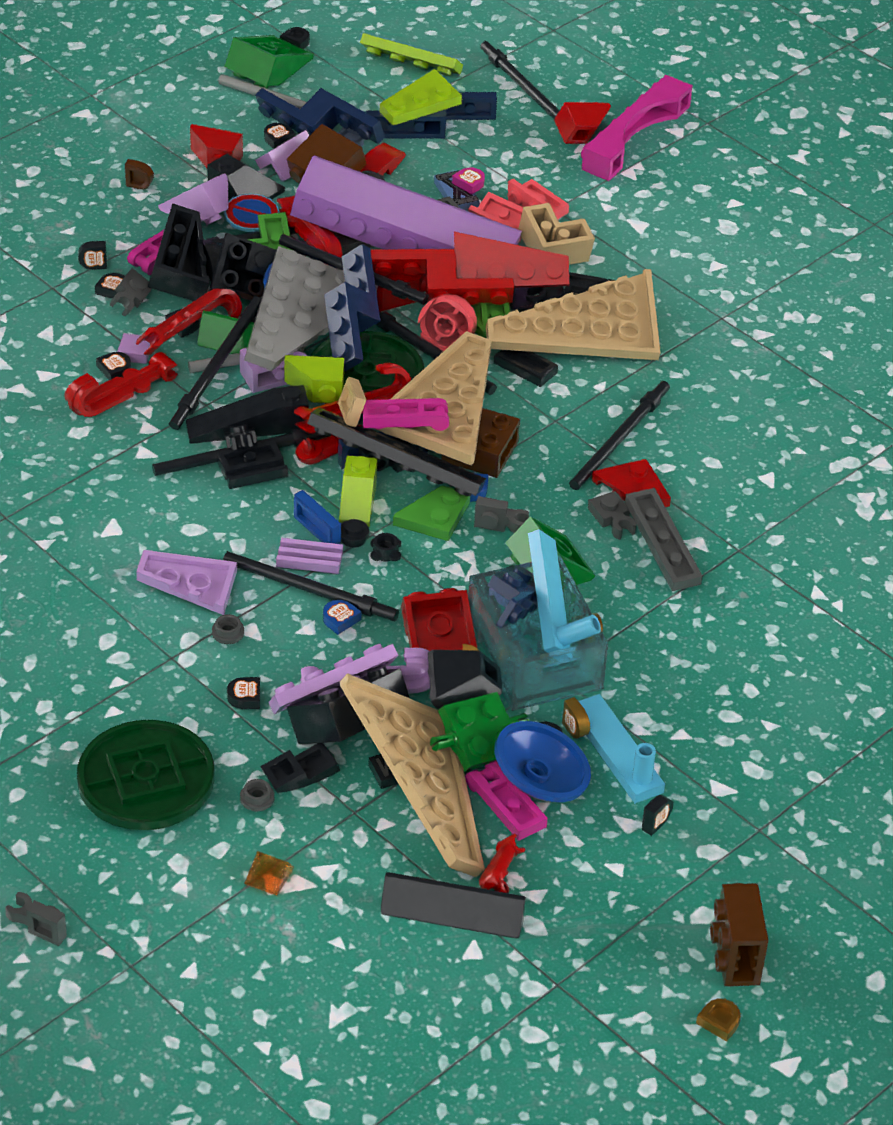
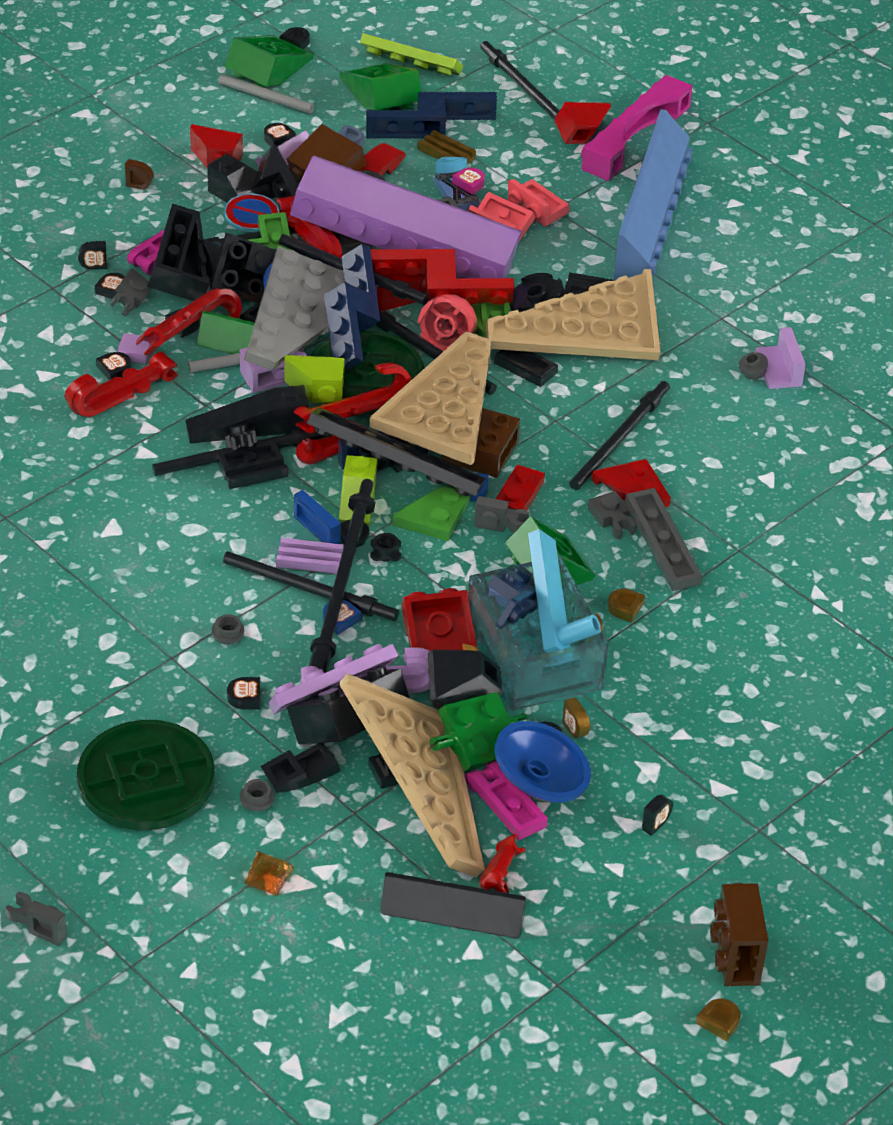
(189, 401): black bar -> none
(189, 577): lavender wing -> none
(207, 198): lavender slope -> none
(275, 171): none -> black slope
(320, 109): dark blue bracket -> none
(323, 647): none -> black bar
(352, 401): tan tile -> none
(383, 86): none -> green slope
(406, 413): dark pink plate -> none
(420, 98): lime wing -> none
(442, 146): none -> pearl gold tile
(450, 164): none -> medium azure tile
(497, 259): red wing -> none
(521, 487): none -> red plate
(544, 232): tan brick -> none
(625, 604): none -> pearl gold tile
(628, 761): medium azure piece -> none
(653, 199): none -> medium blue slope
(753, 365): none -> dark grey plate
(785, 362): none -> lavender panel

